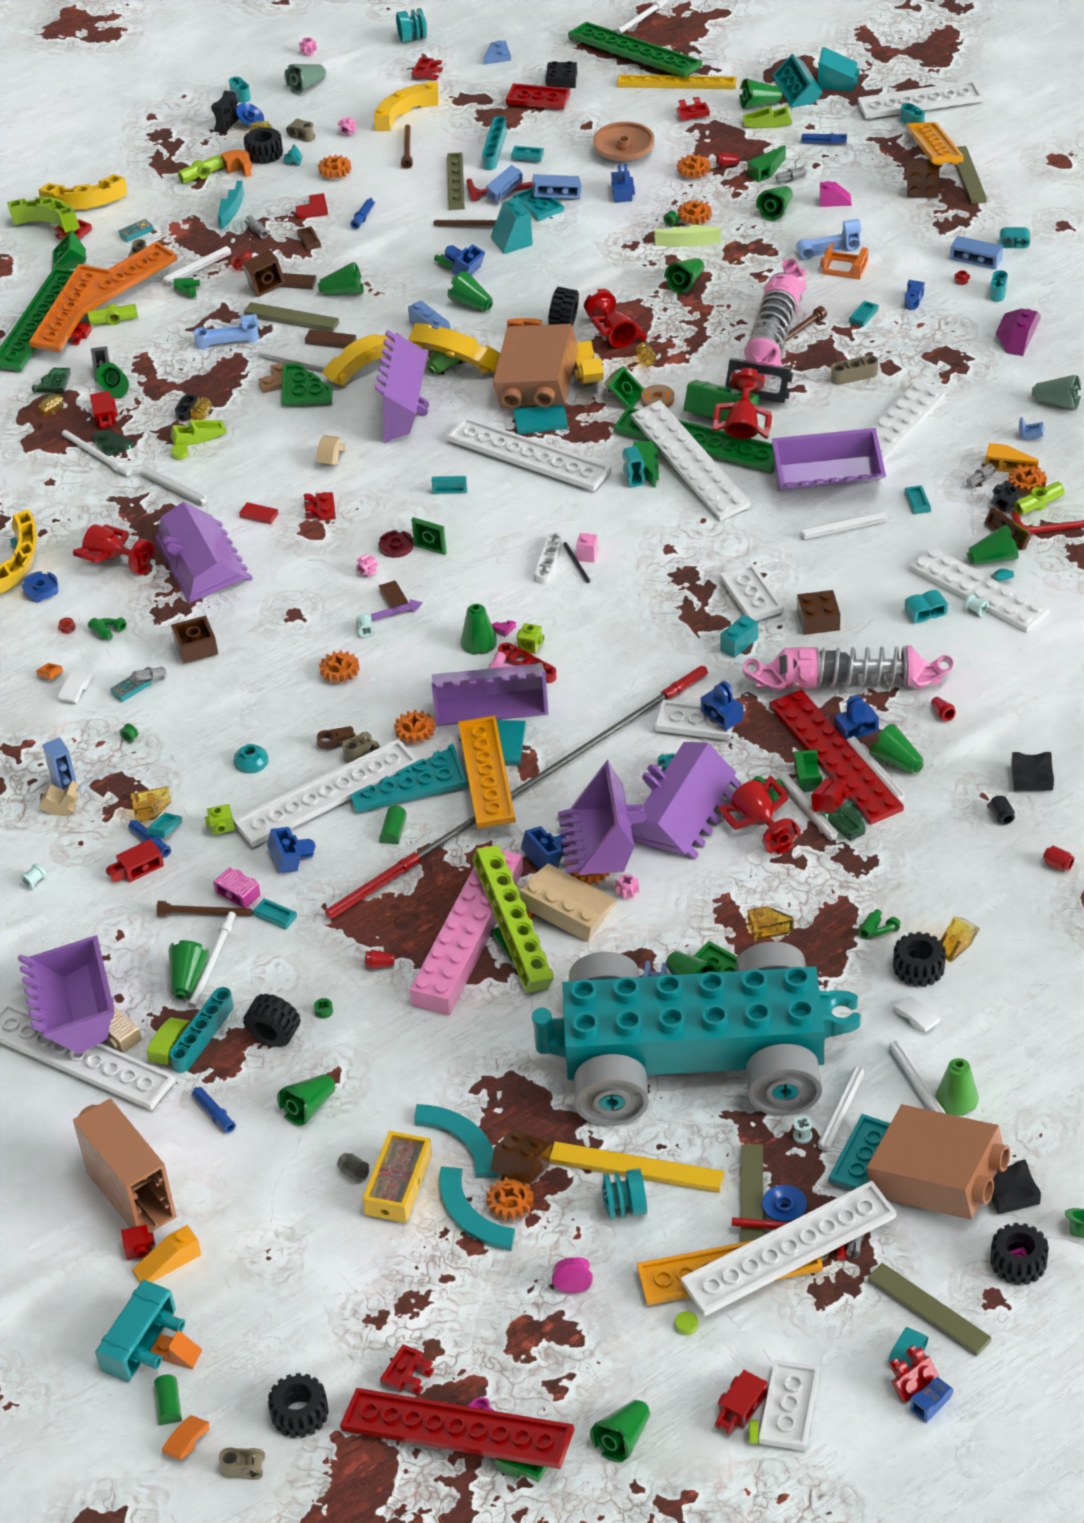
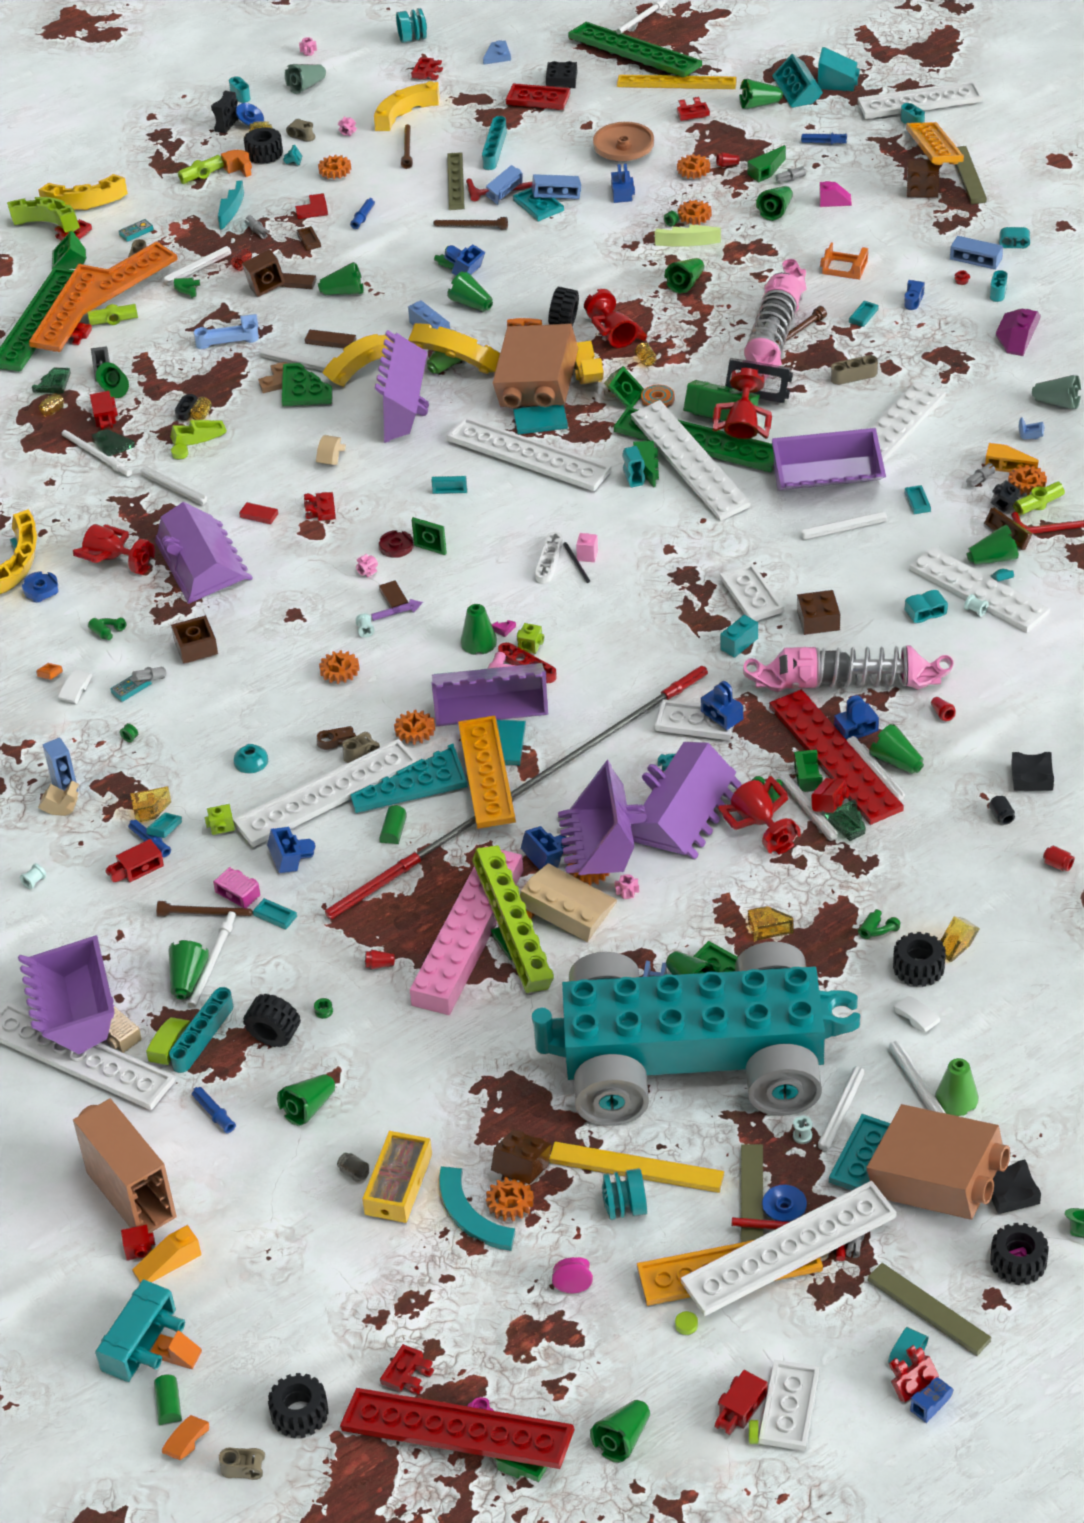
(66, 625): clear red plate -> none
(292, 317): olive tile -> none
(462, 1129): teal tile -> none
(512, 227): teal slope -> none
(527, 153): teal plate -> none
(768, 118): lime slope -> none
(847, 240): light blue piece -> none

